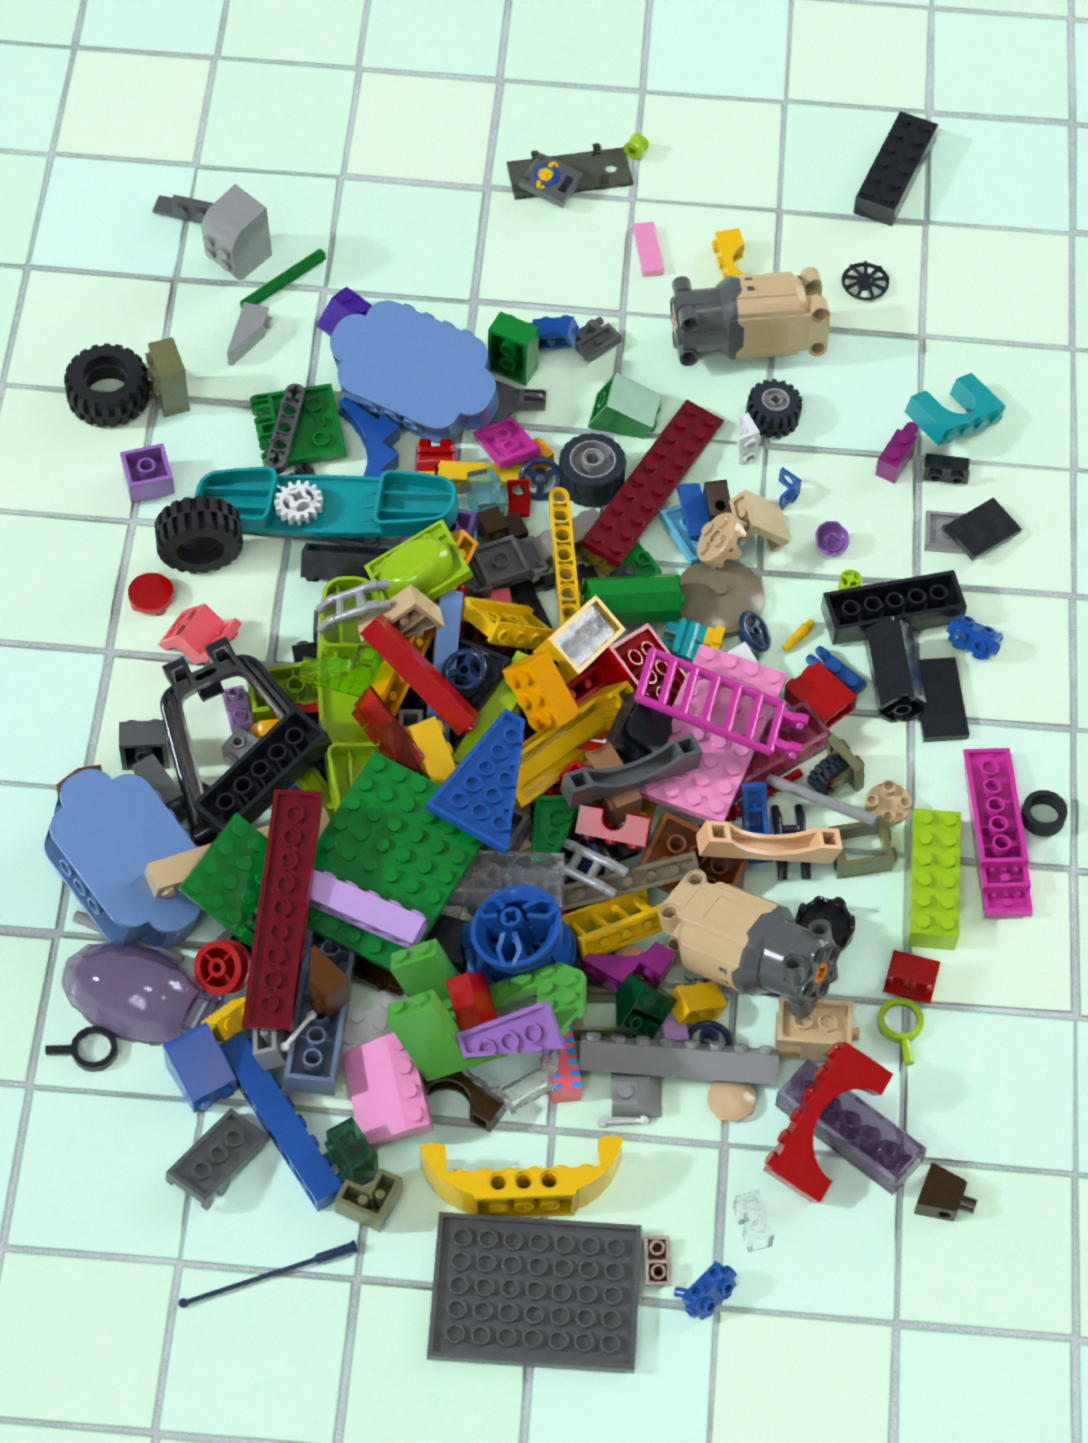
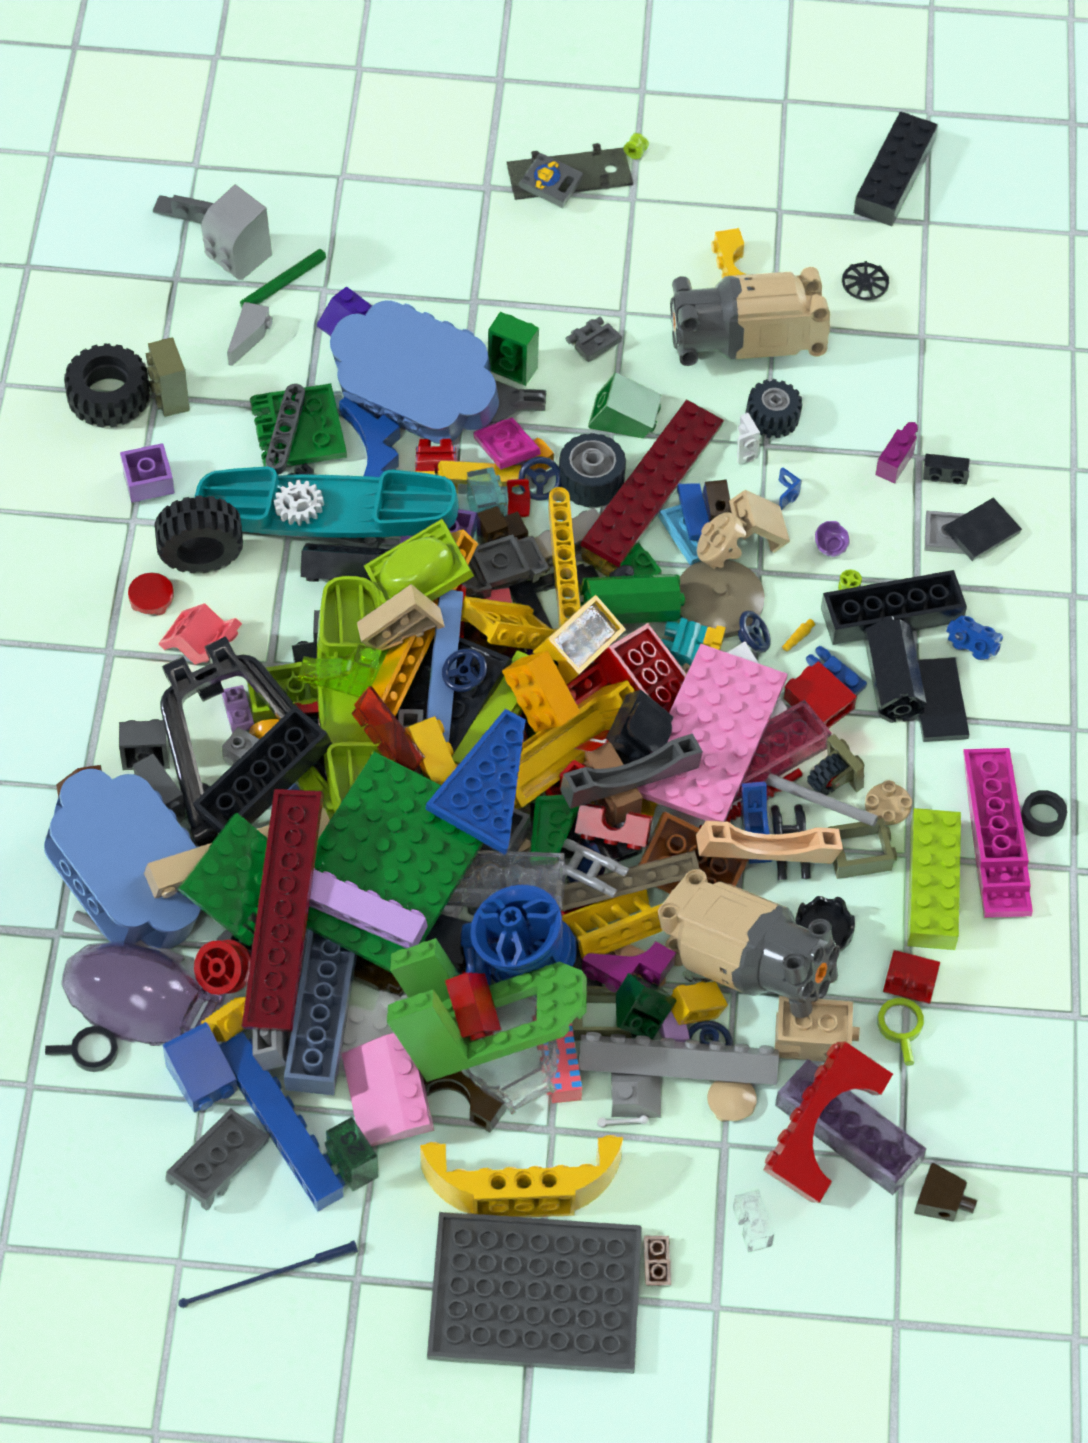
(284, 1046): white hinge -> none
(327, 984): reddish brown slope -> none
(362, 606): light grey piece -> none
(372, 1205): olive brick -> none
(421, 675): red brick -> none
(517, 1032): medium lavender wing -> none
(556, 332): blue brick -> none
(648, 249): bright pink tile -> none
(707, 1291): blue brick -> none
(796, 721): dark pink bar -> none
(944, 425): teal arch -> none

